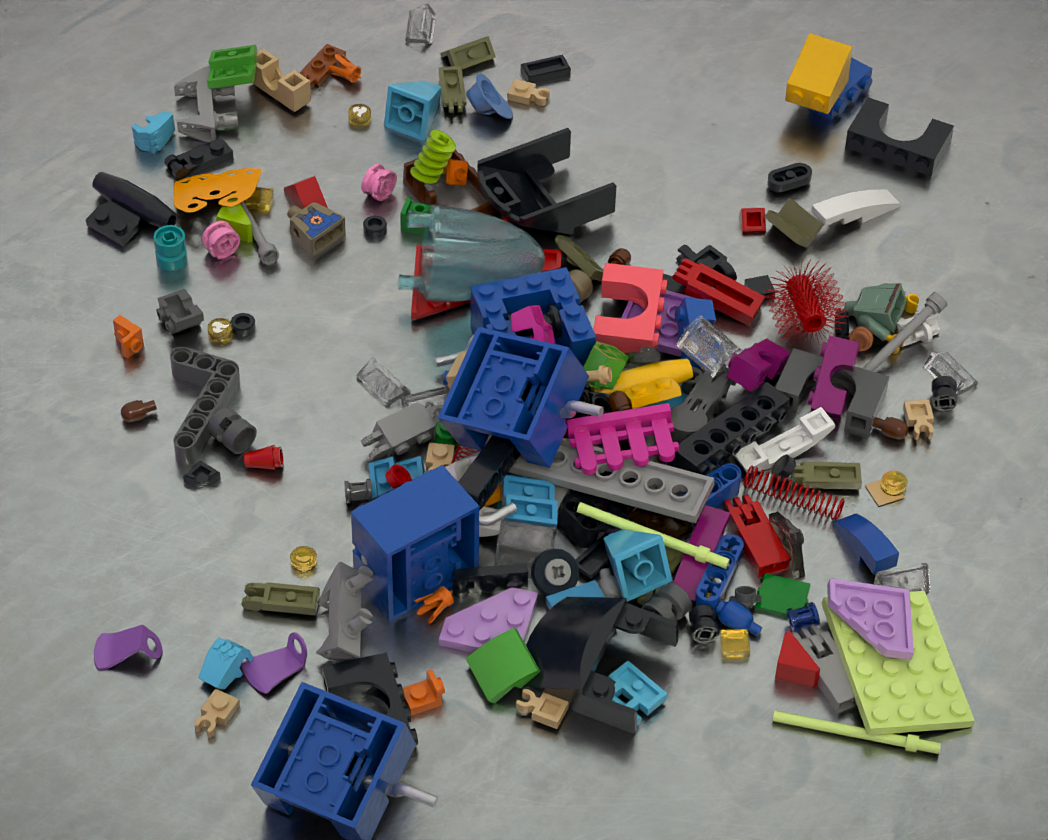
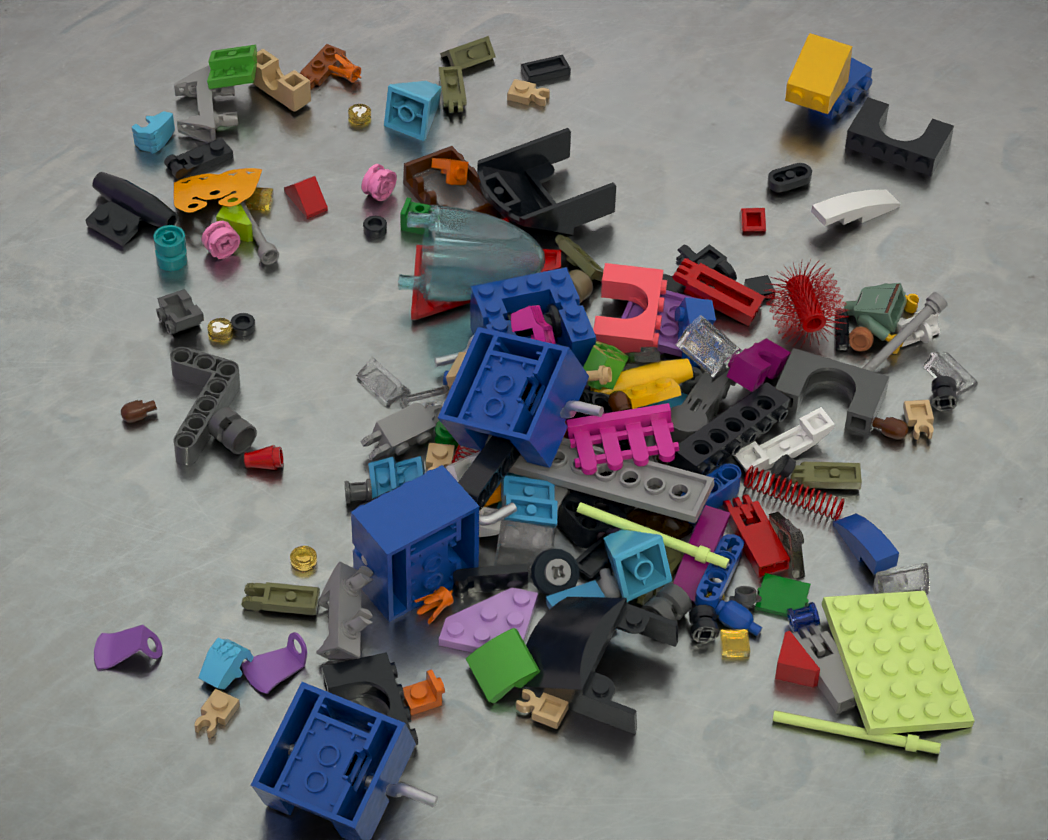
(128, 335): orange bracket -> none
(201, 475): black tile -> none
(315, 227): dark tan torso -> none
(397, 475): red tile -> none
(421, 25): clear slope -> none
(434, 157): lime piece -> none
(486, 98): medium blue piece -> none
(620, 256): reddish brown cylinder -> none
(637, 688): medium azure plate -> none
(795, 223): olive panel -> none
(837, 355): magenta arch -> none
(875, 613): lavender plate -> none
(879, 496): tan sticker -> none
(894, 483): clear yellow tile -> none

